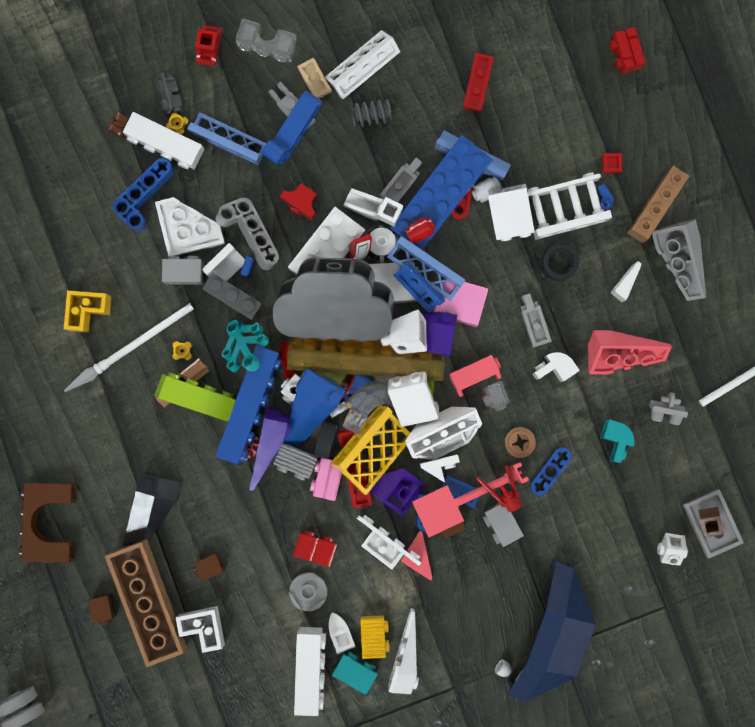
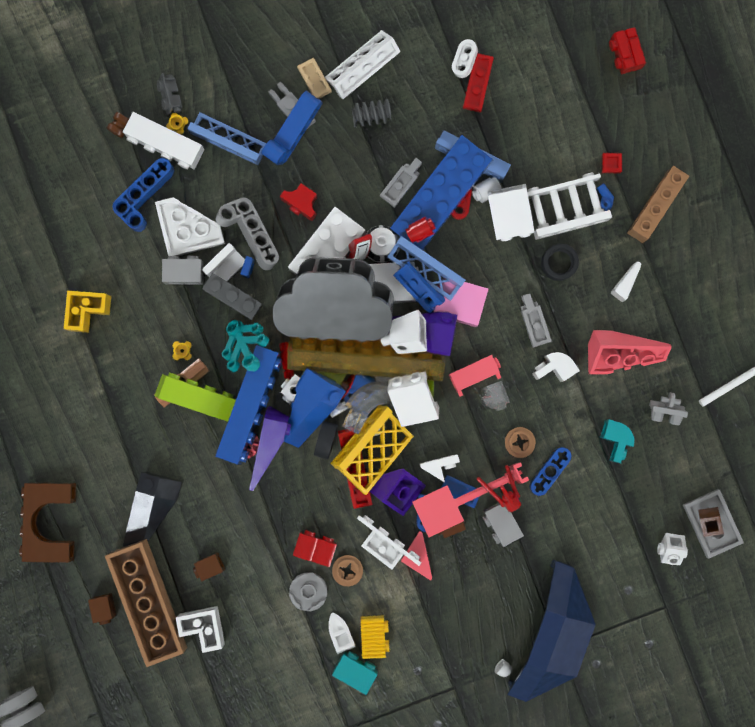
(90, 373): white piece -> none
(208, 45): red brick -> none
(280, 47): clear arch -> none
(296, 461): light grey brick -> none
(308, 671): white brick -> none
(327, 480): bright pink brick -> none
(338, 573): none -> medium nougat gear
(373, 207): white arch -> none
(404, 670): white wedge -> none
(440, 436): white wedge -> none
(464, 59): none -> white plate
(683, 254): light grey wedge -> none

